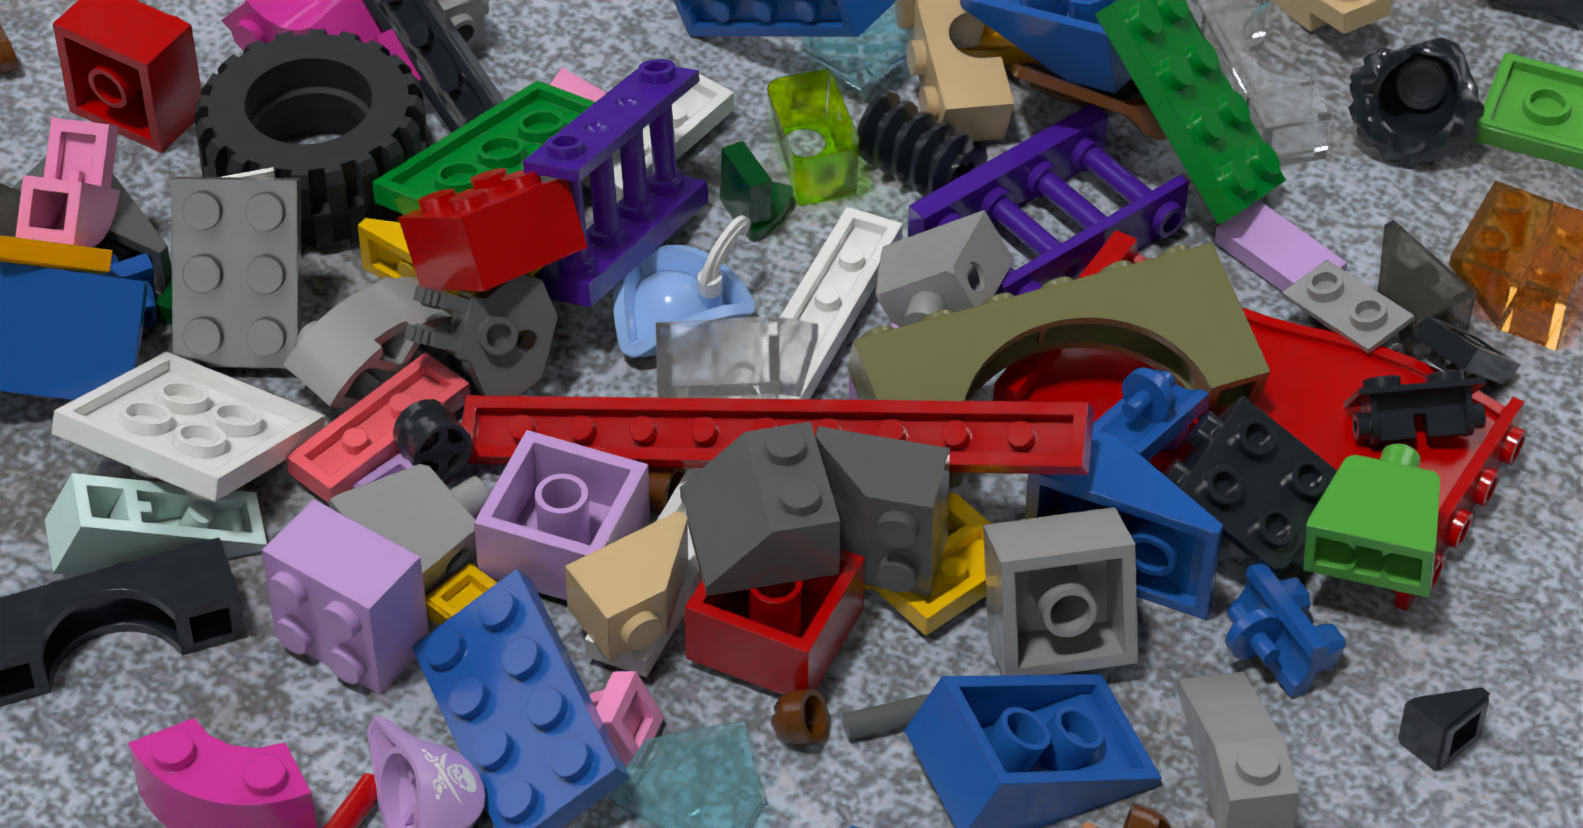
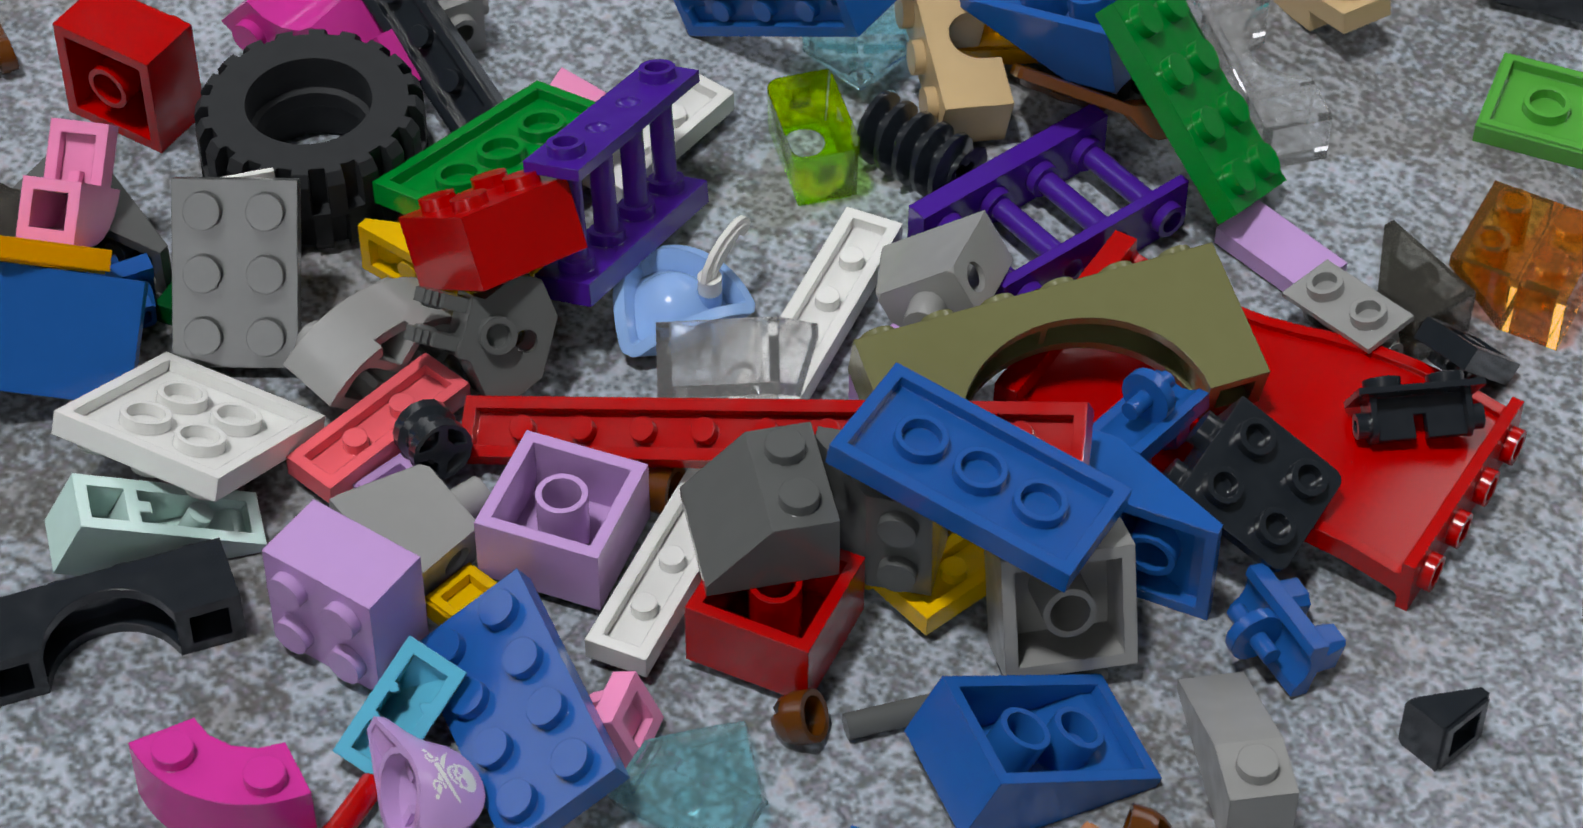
(407, 694): none -> medium azure slope
(630, 586): tan slope -> none
(750, 191): dark green tile -> none
(979, 476): none -> blue plate
(1377, 523): bright green torso -> none
(1416, 102): black hair -> none

